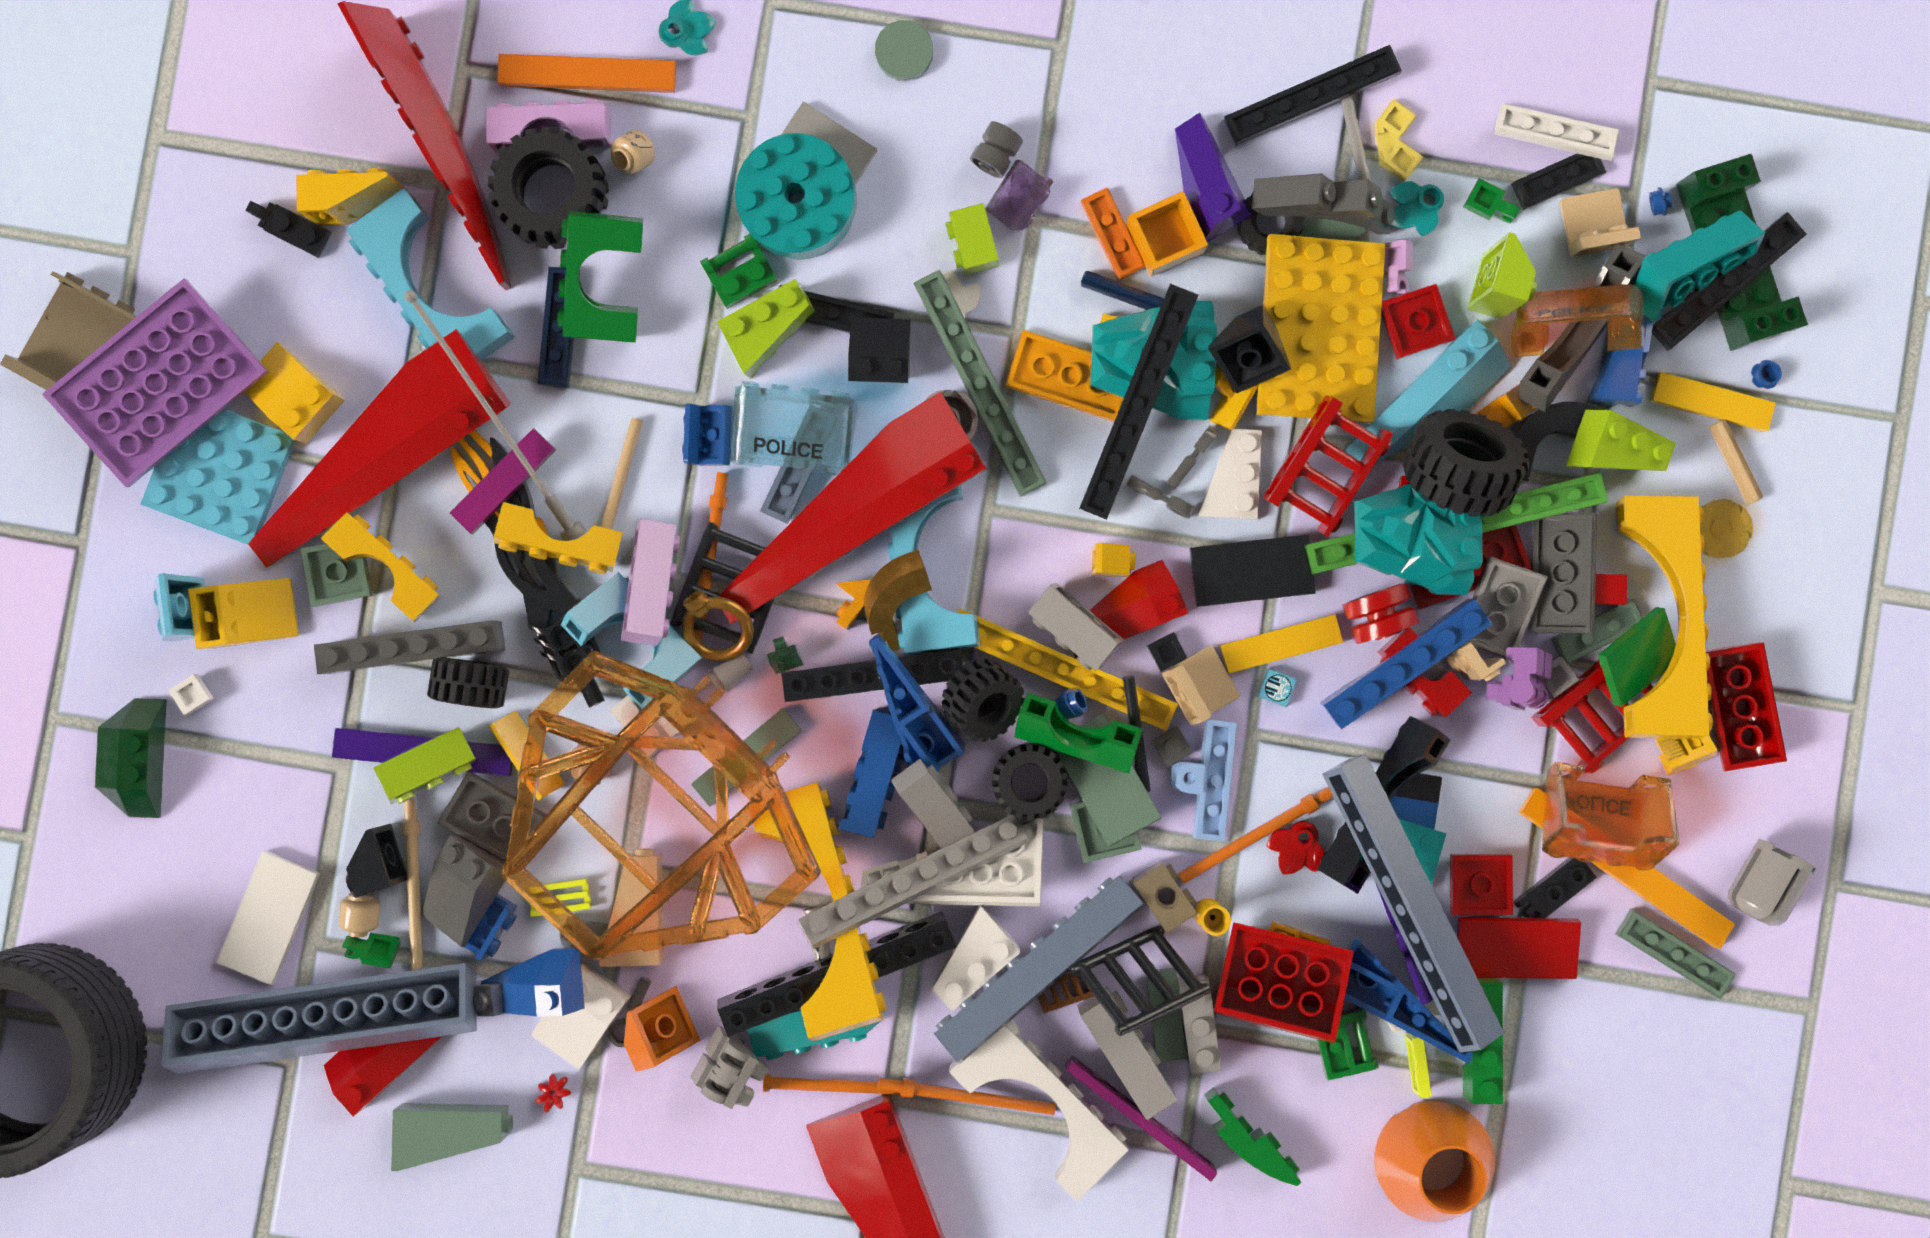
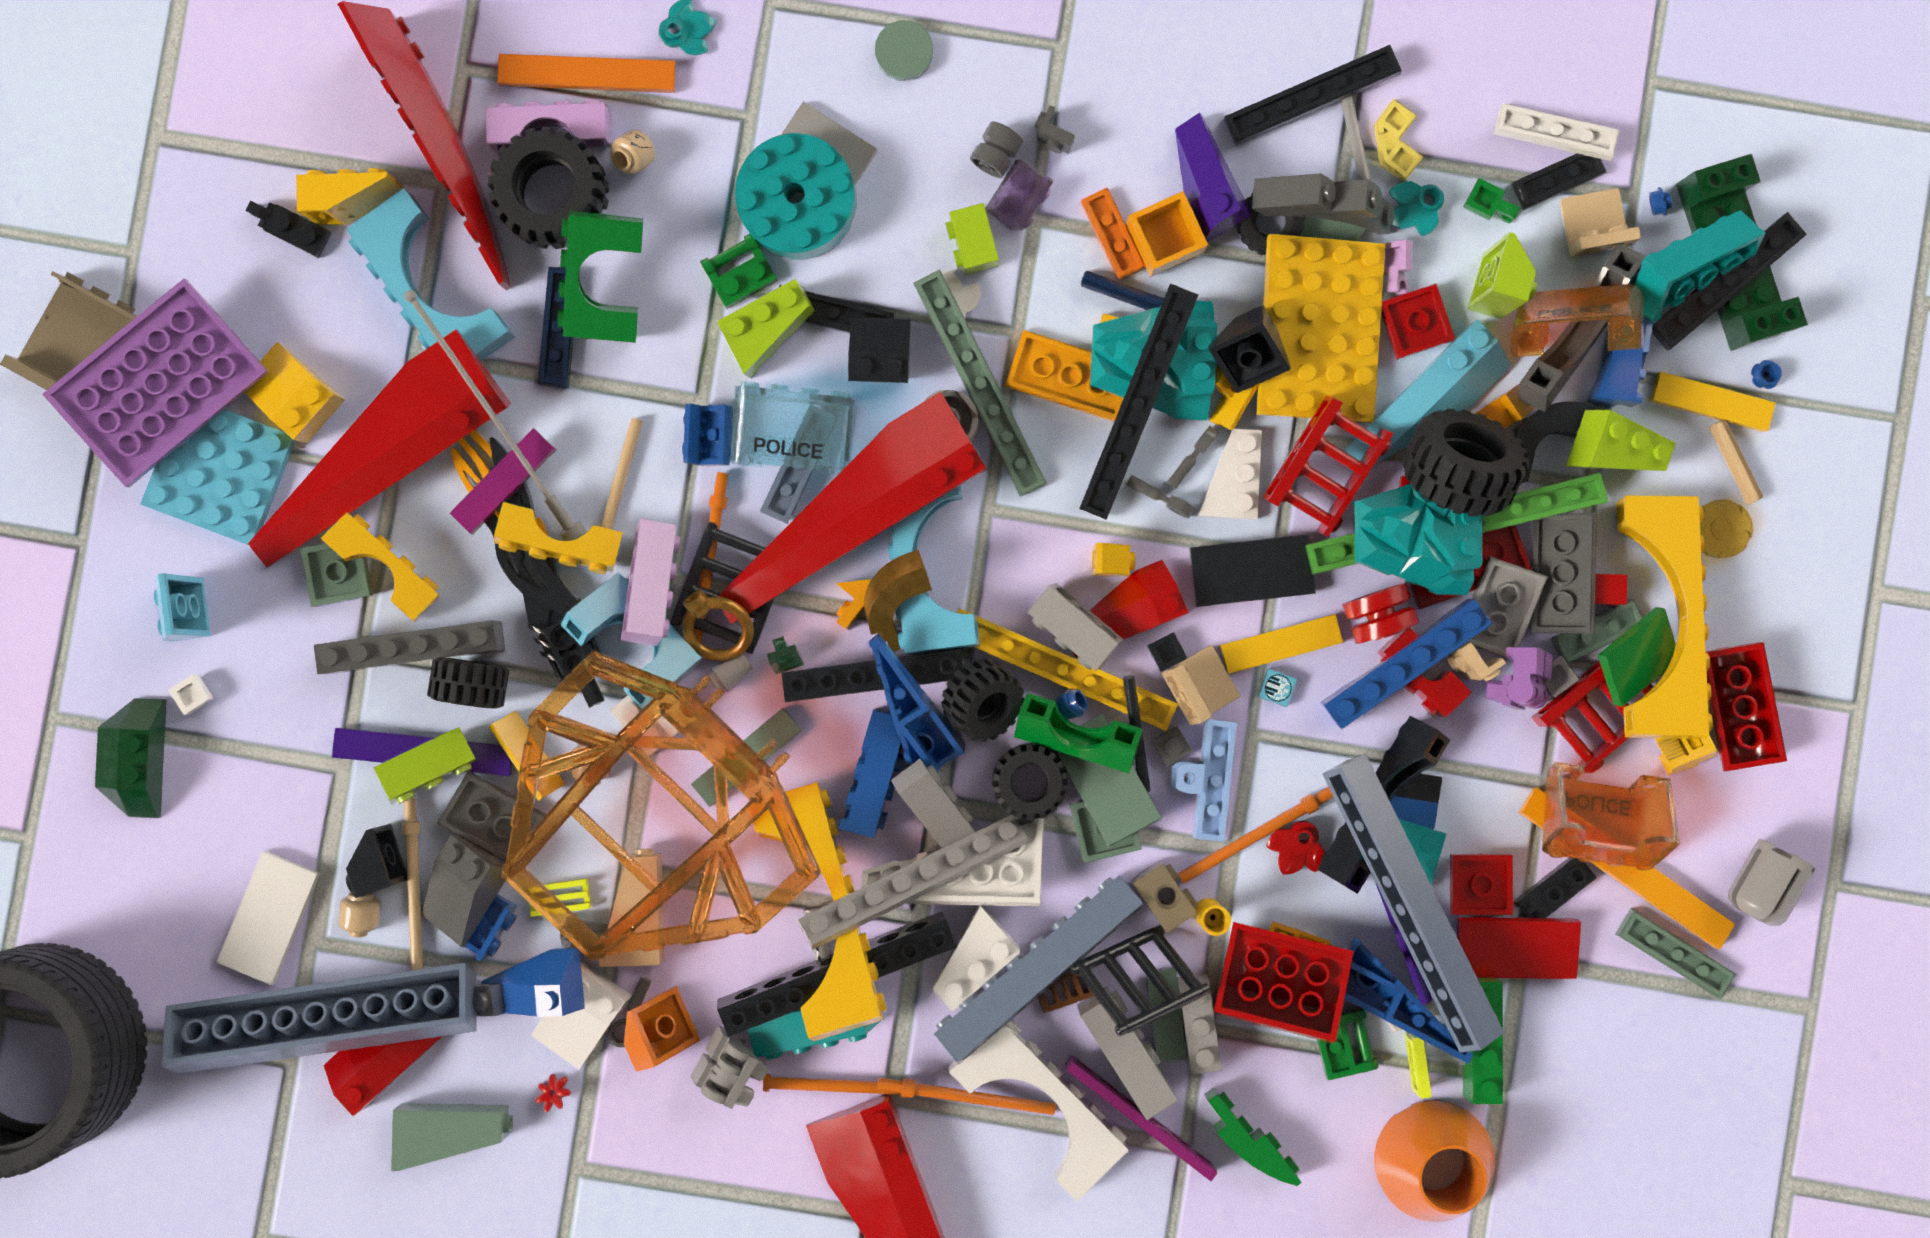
(243, 613): yellow slope -> none
(375, 951): green plate -> none
(1053, 136): none -> dark grey bracket

